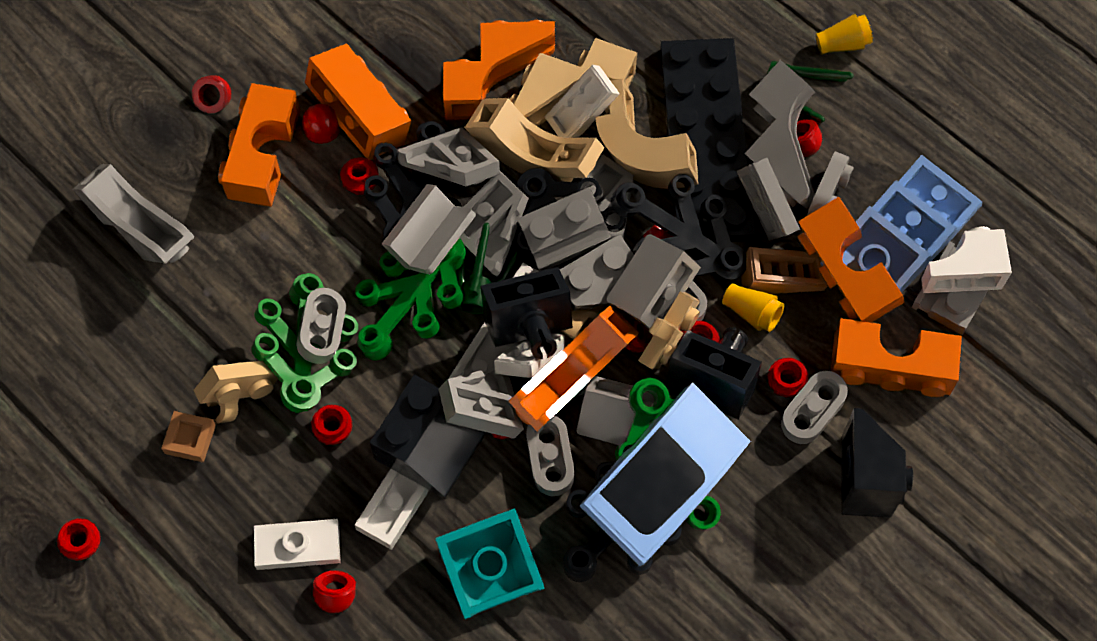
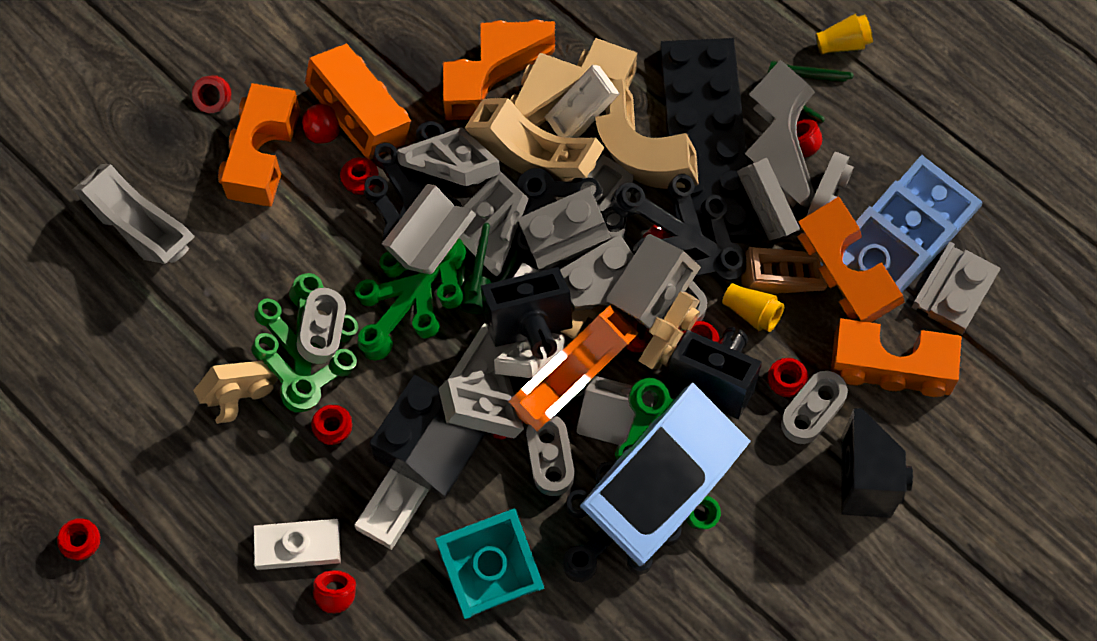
(188, 436): medium nougat plate -> none
(977, 264): white arch -> none

